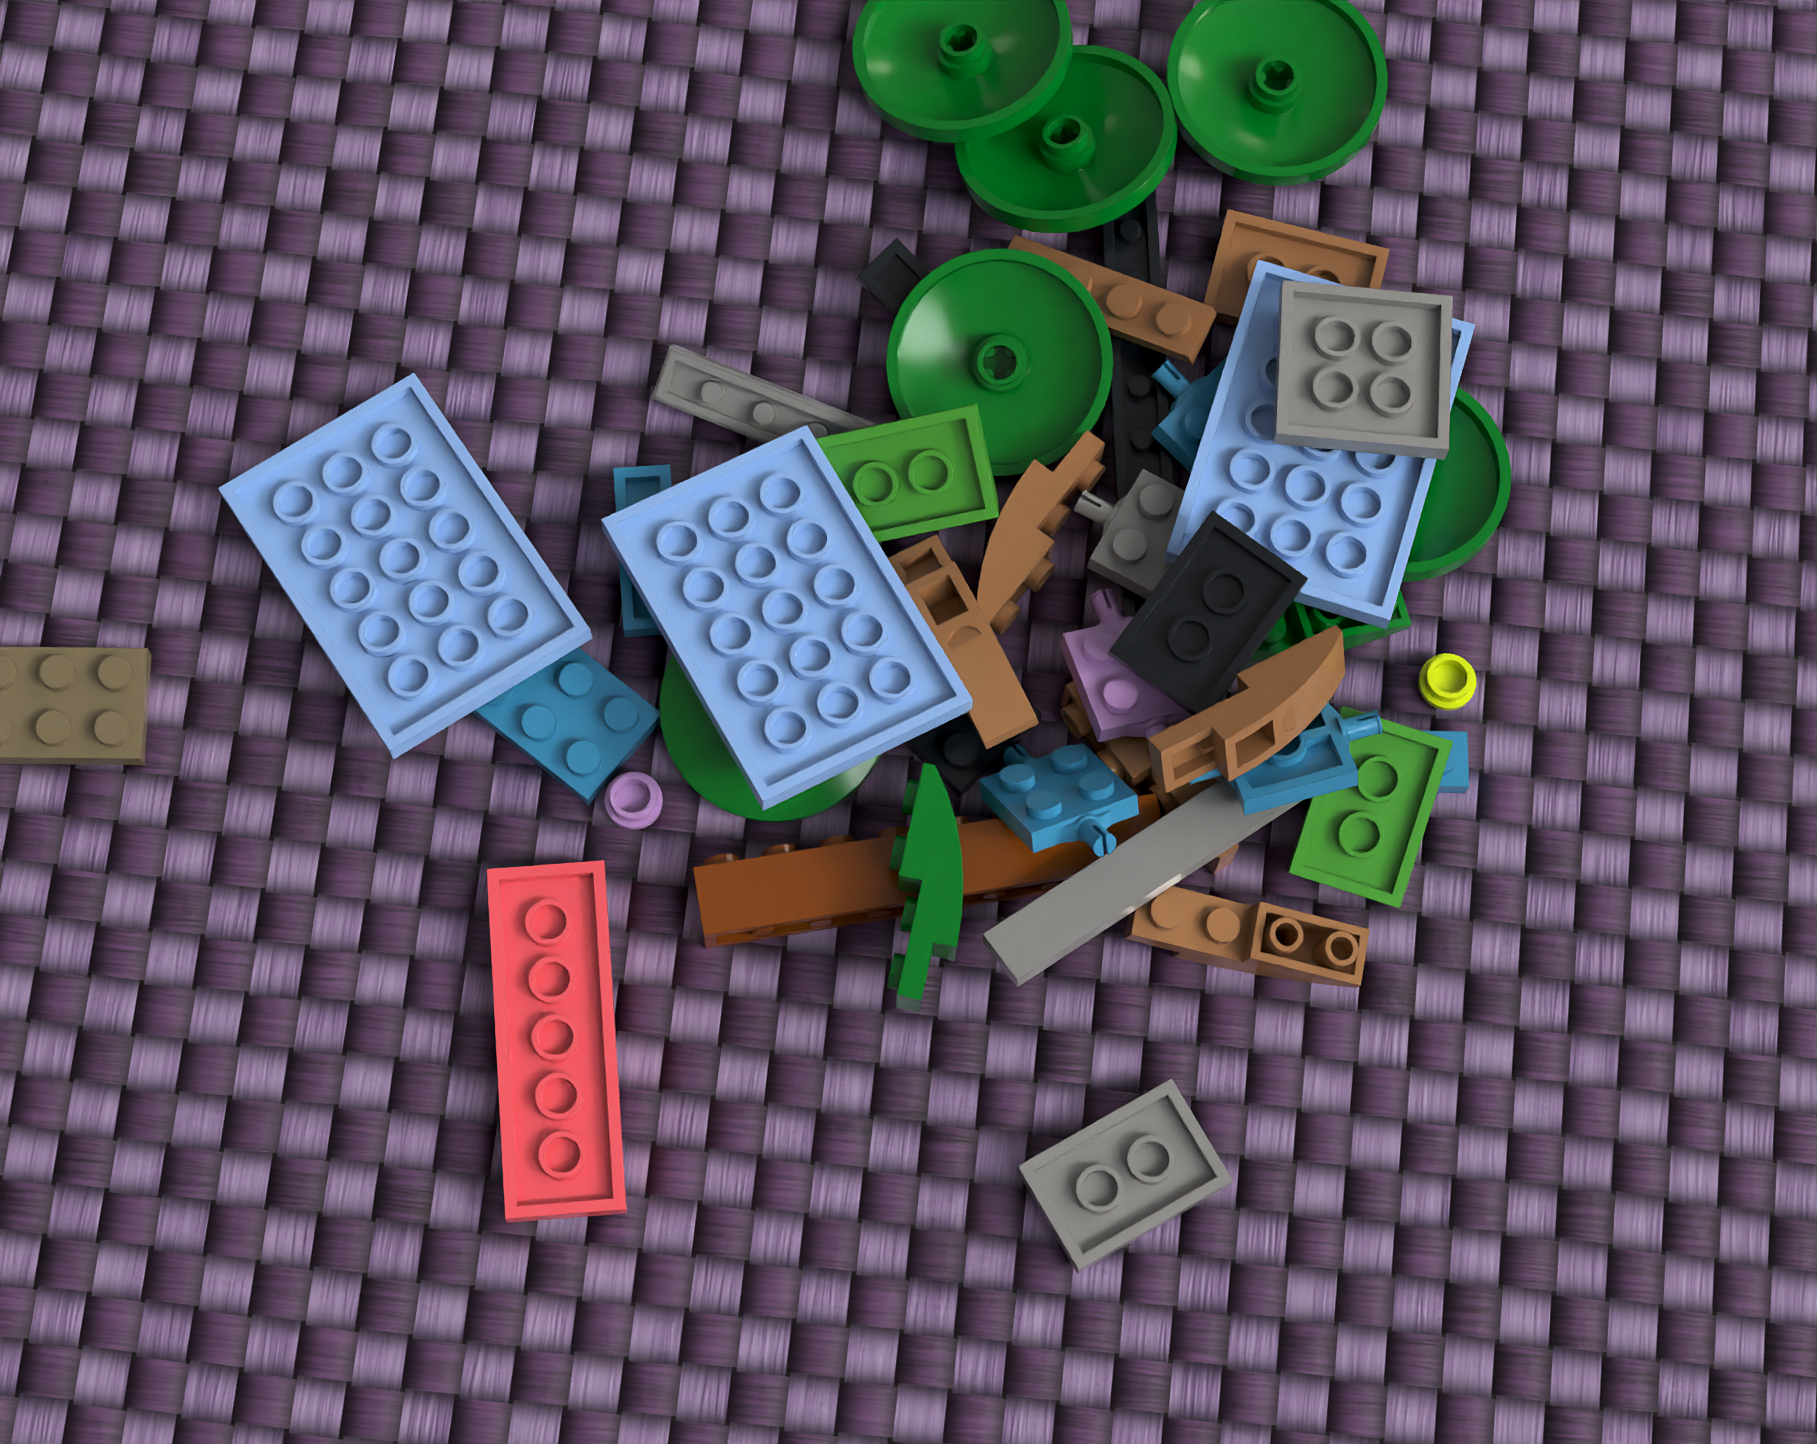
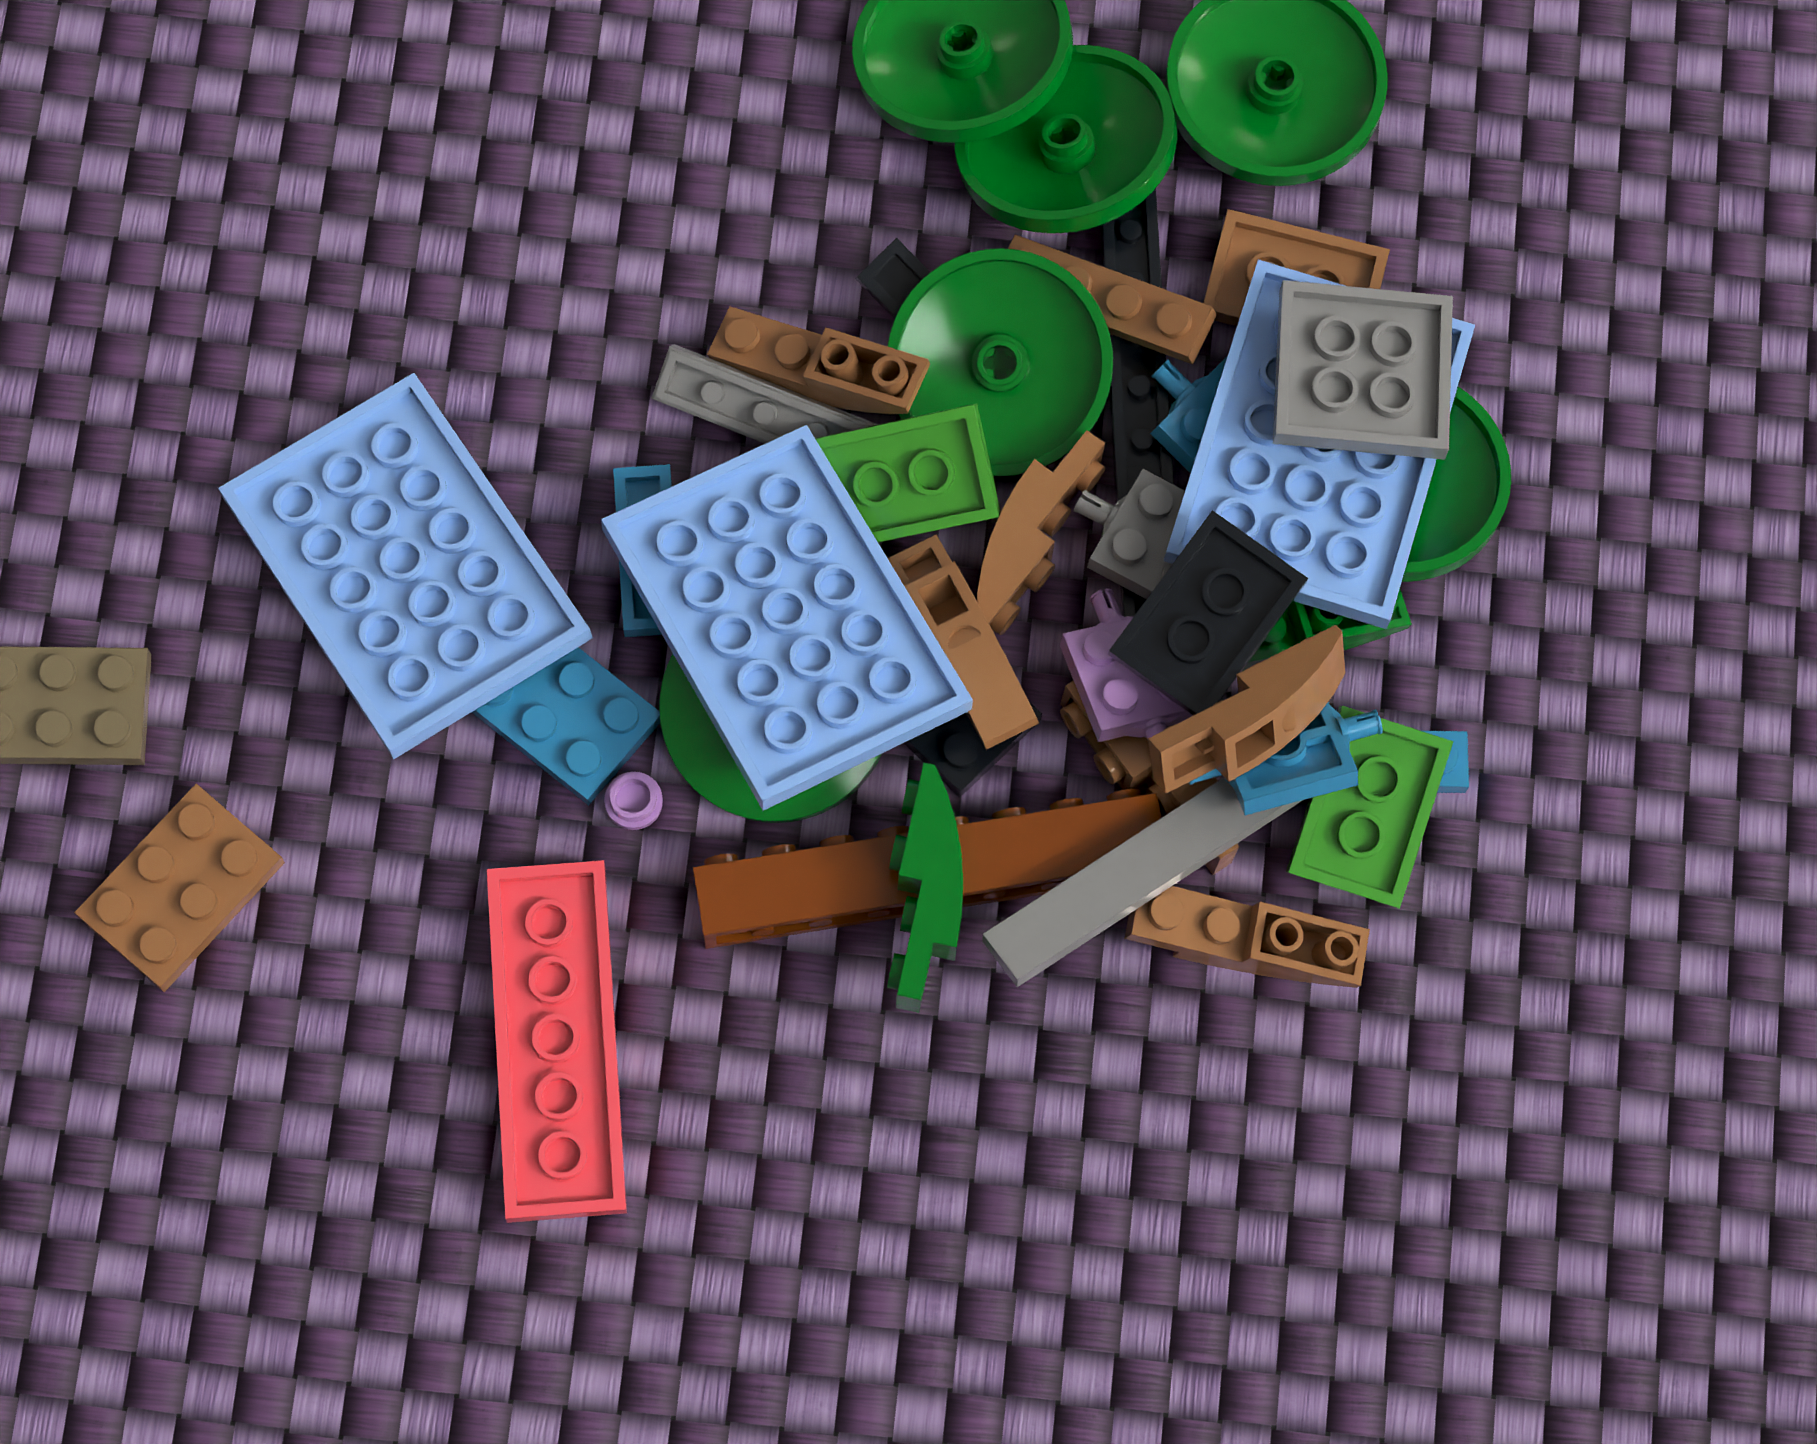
(179, 887): none -> medium nougat plate
(824, 367): none -> medium nougat slope
(1059, 798): dark azure plate -> none
(1124, 1175): light grey plate -> none
(1447, 681): neon yellow plate -> none

